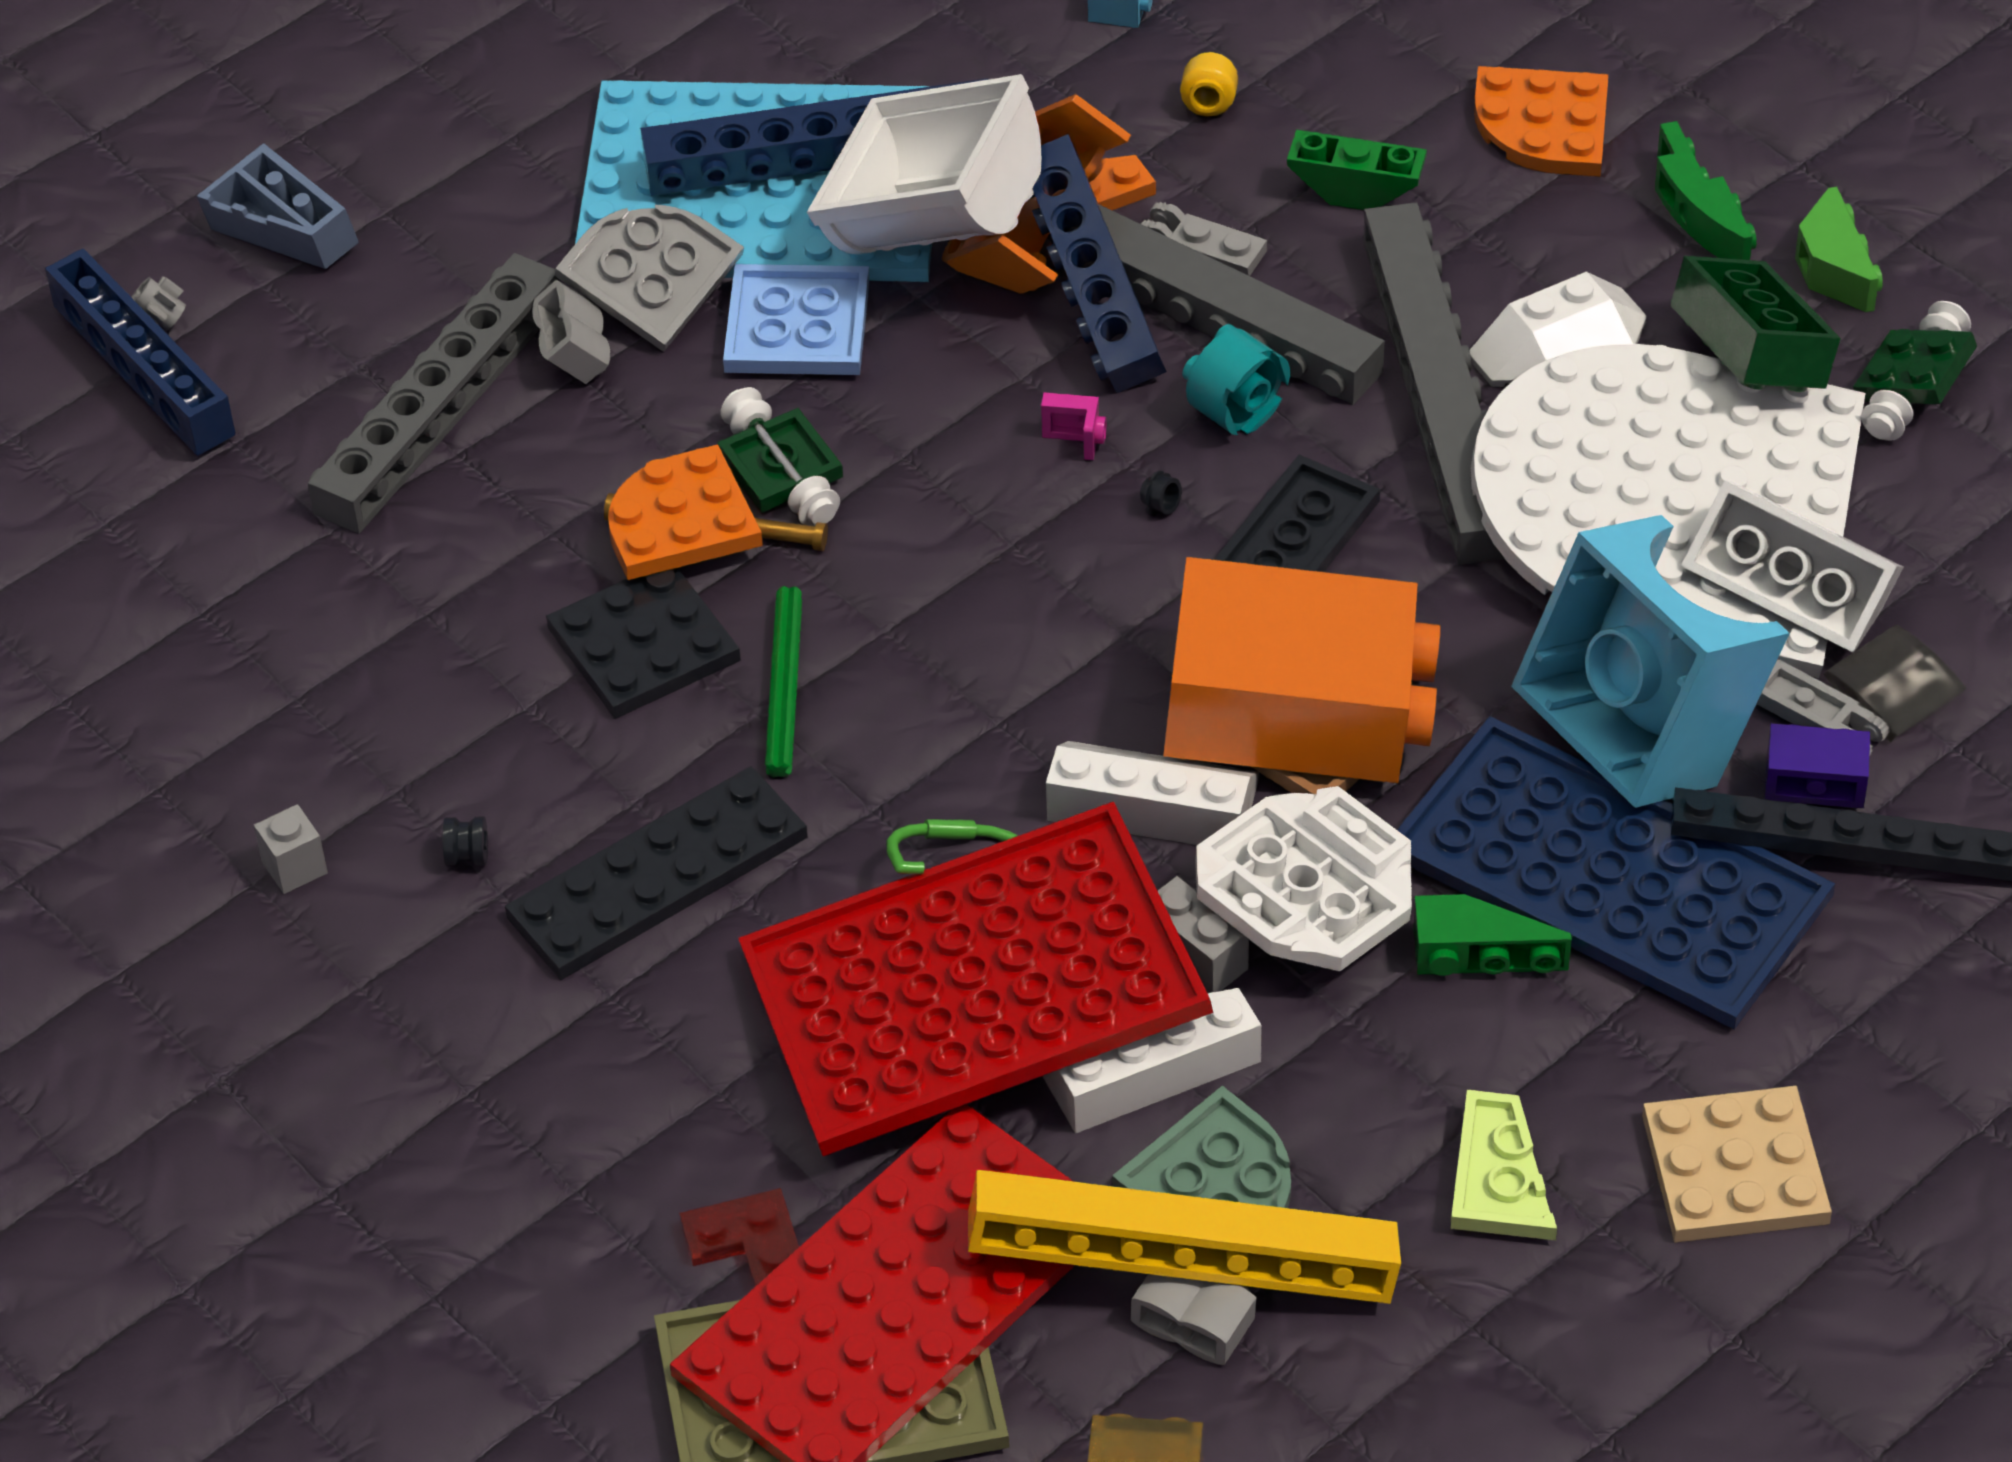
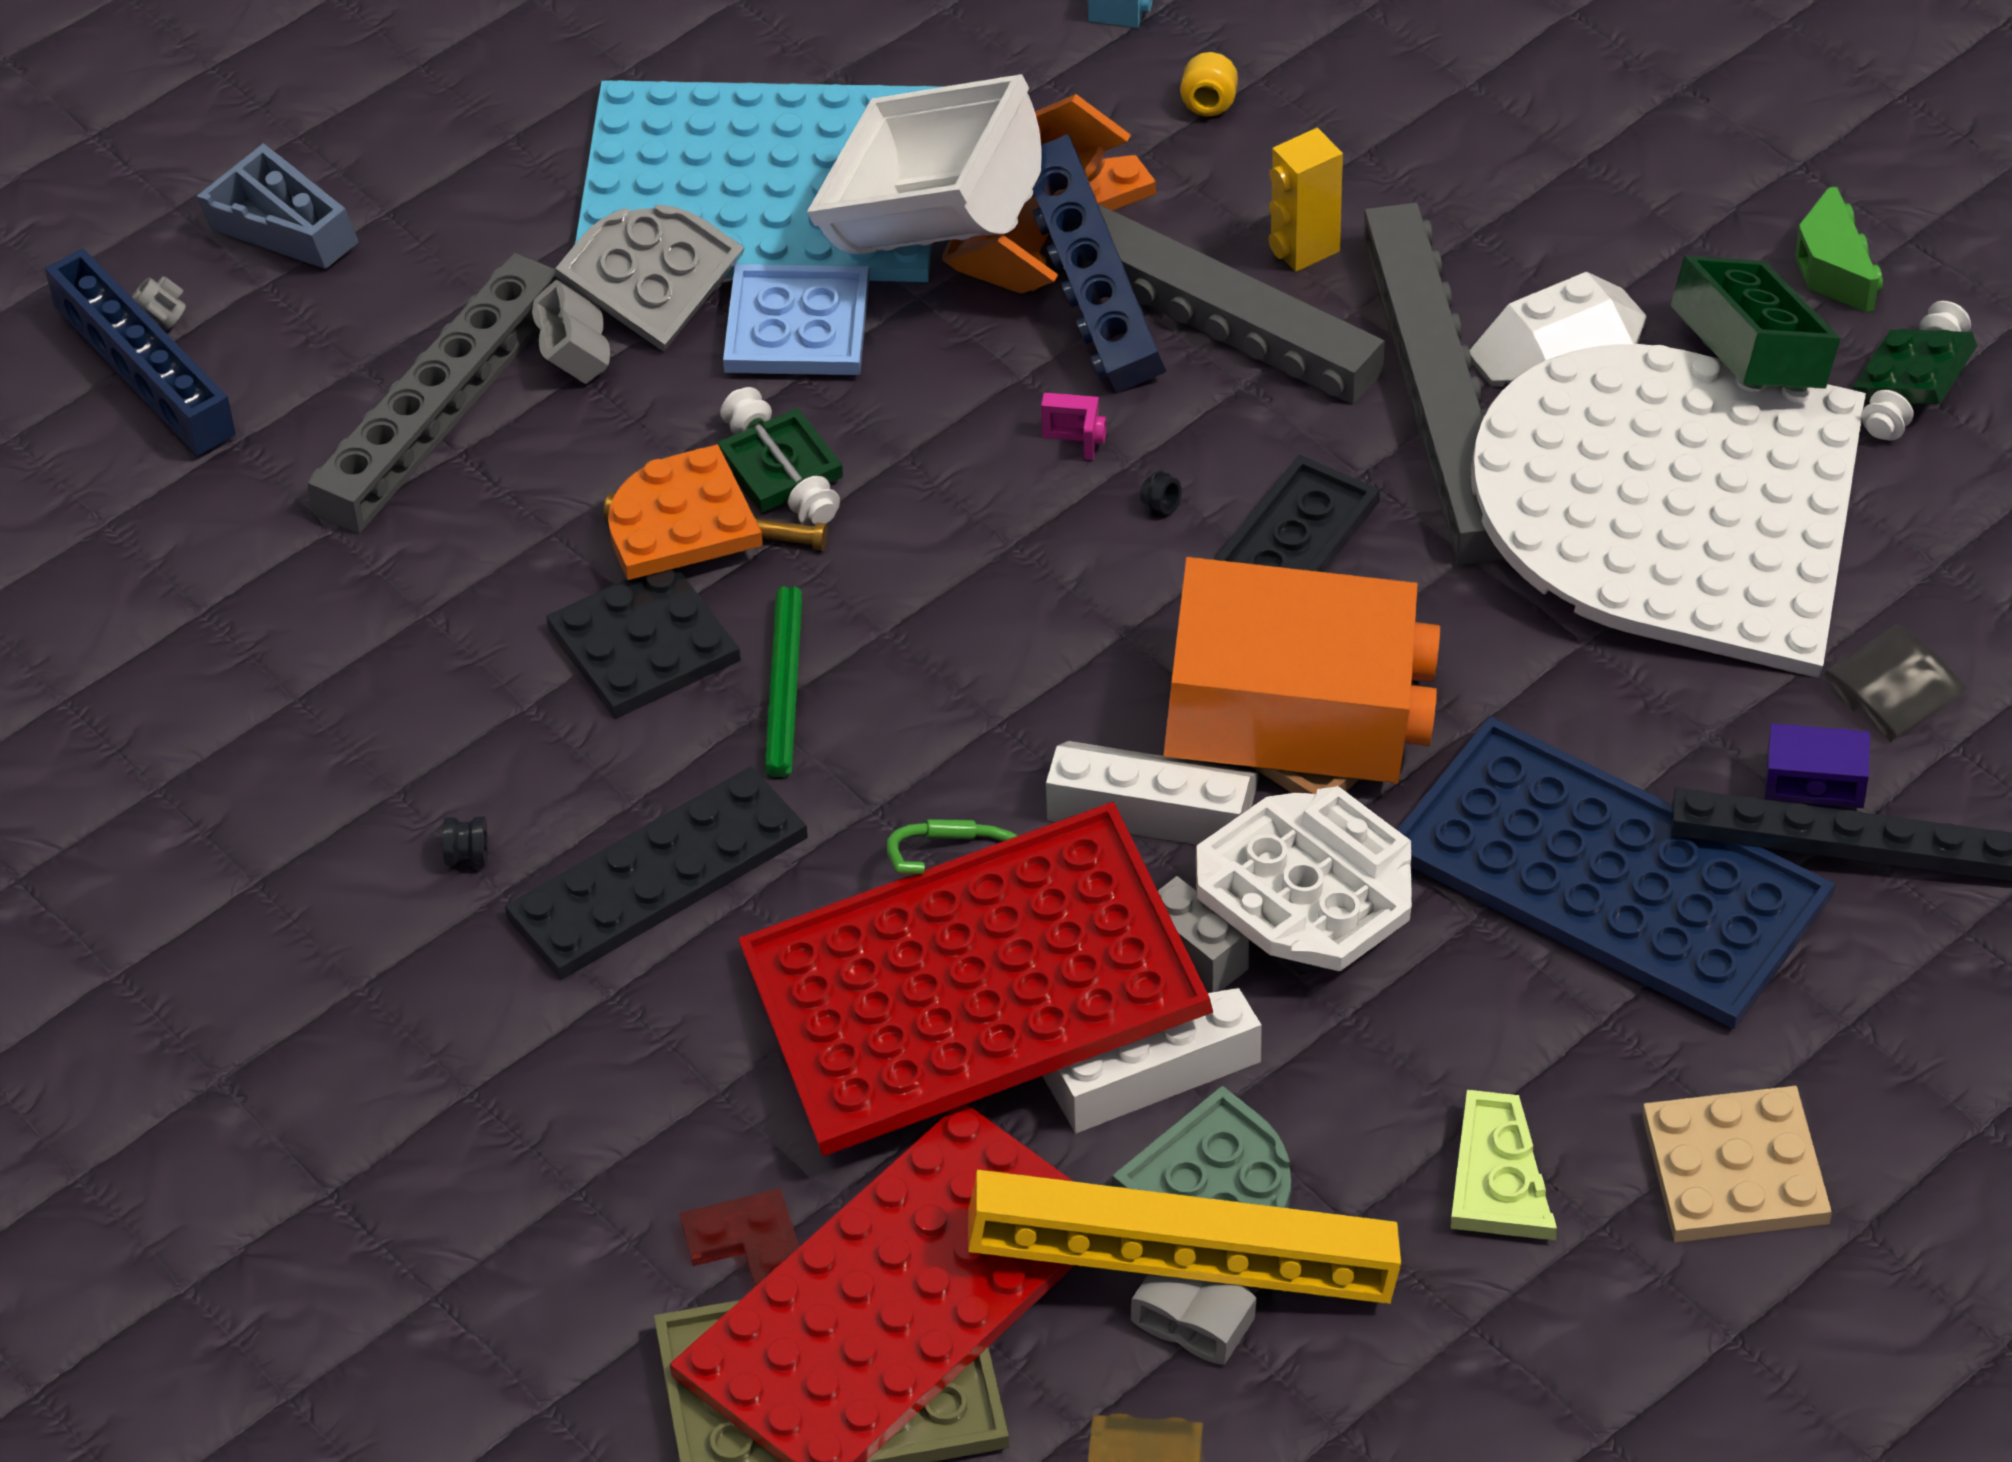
(290, 849): light grey brick -> none
(752, 144): dark blue brick -> none
(1212, 239): light grey hinge -> none
(1236, 380): teal brick -> none
(1306, 199): none -> yellow brick
(1355, 170): green slope -> none
(1478, 937): green slope -> none
(1544, 117): orange plate -> none
(1641, 672): medium azure piece -> none
(1697, 203): green slope -> none
(1791, 566): white slope -> none
(1814, 704): light grey hinge -> none

